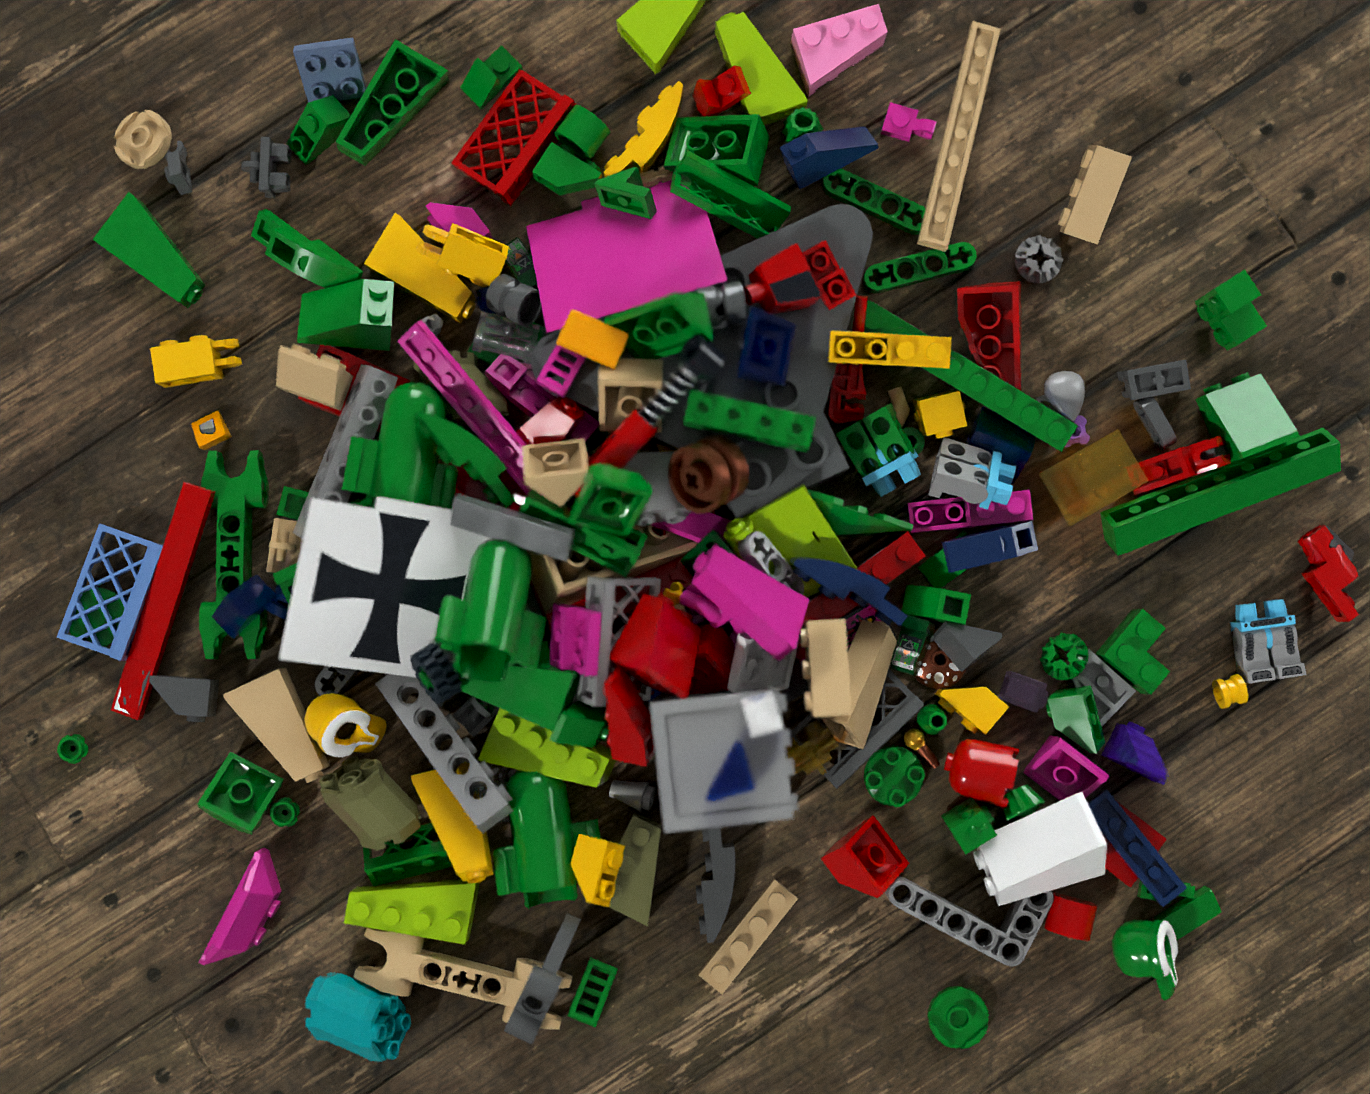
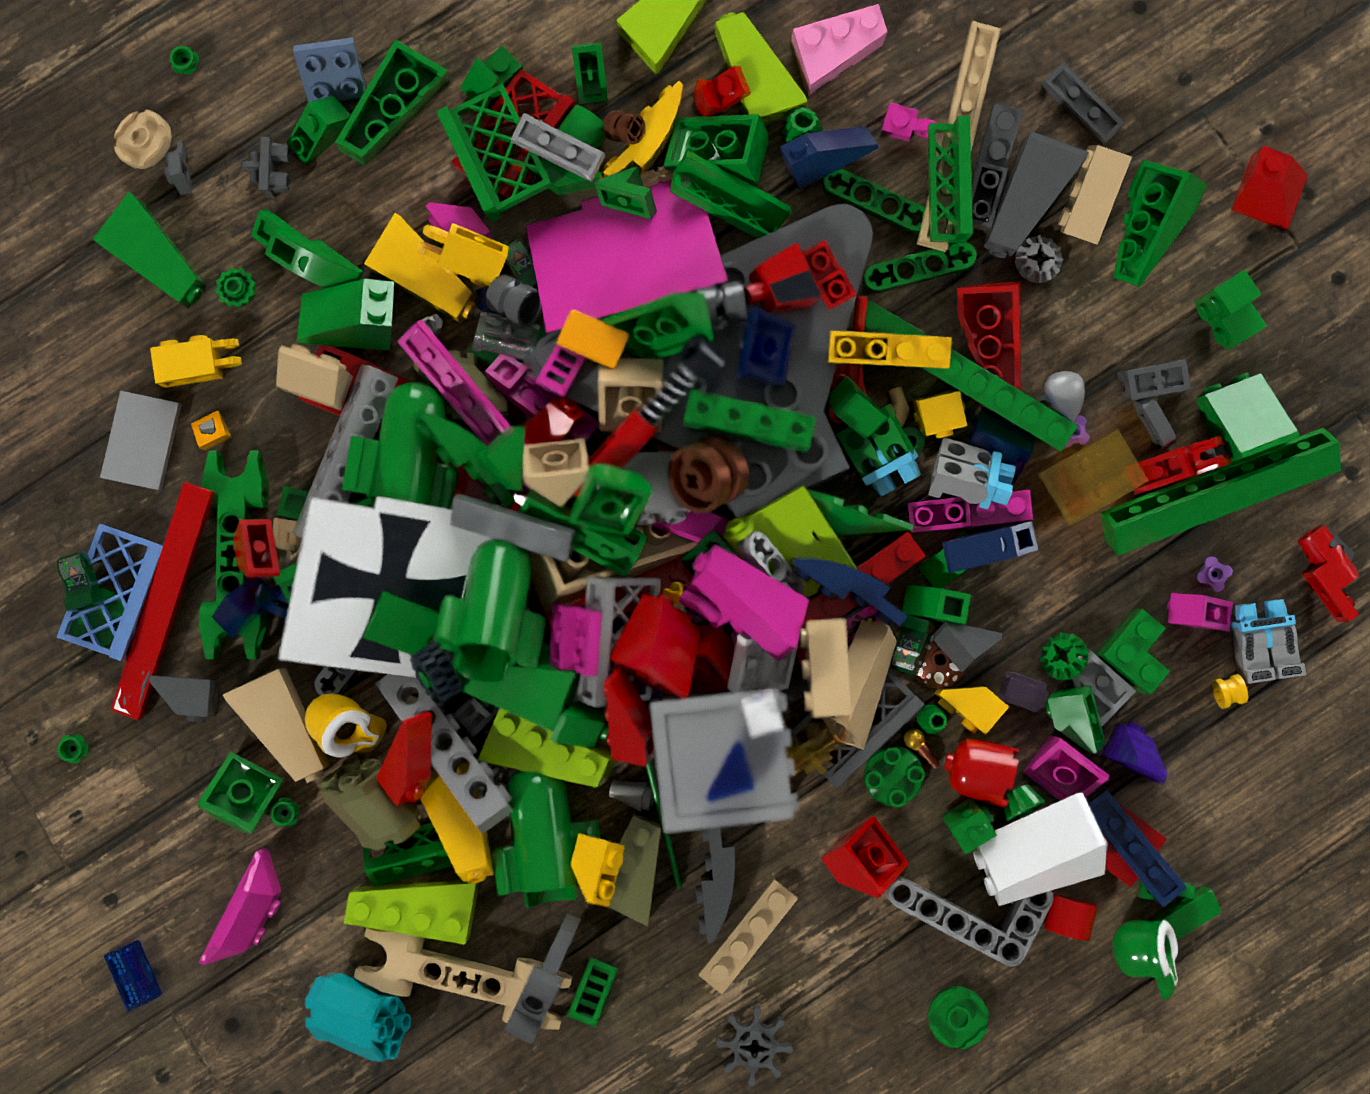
(79, 582): none -> dark green leg
(133, 975): none -> clear blue slope
(140, 440): none -> light grey tile
(177, 56): none -> green plate
(235, 287): none -> green piece
(256, 548): none -> red slope
(401, 624): none -> green slope
(408, 760): none -> red slope
(469, 155): none -> green fence
(505, 457): none -> green slope
(557, 147): none -> light grey tile
(589, 73): none -> green slope
(624, 127): none -> copper wheel
(666, 835): none -> green piece
(764, 1052): none -> dark grey gear
(856, 408): none -> green slope
(961, 180): none -> green fence
(992, 162): none -> dark grey slope
(1035, 181): none -> dark grey slope
(1082, 104): none -> dark grey tile
(1158, 211): none -> green wedge
(1199, 611): none -> dark pink slope
(1205, 574): none -> medium lavender plate
(1270, 188): none -> red slope

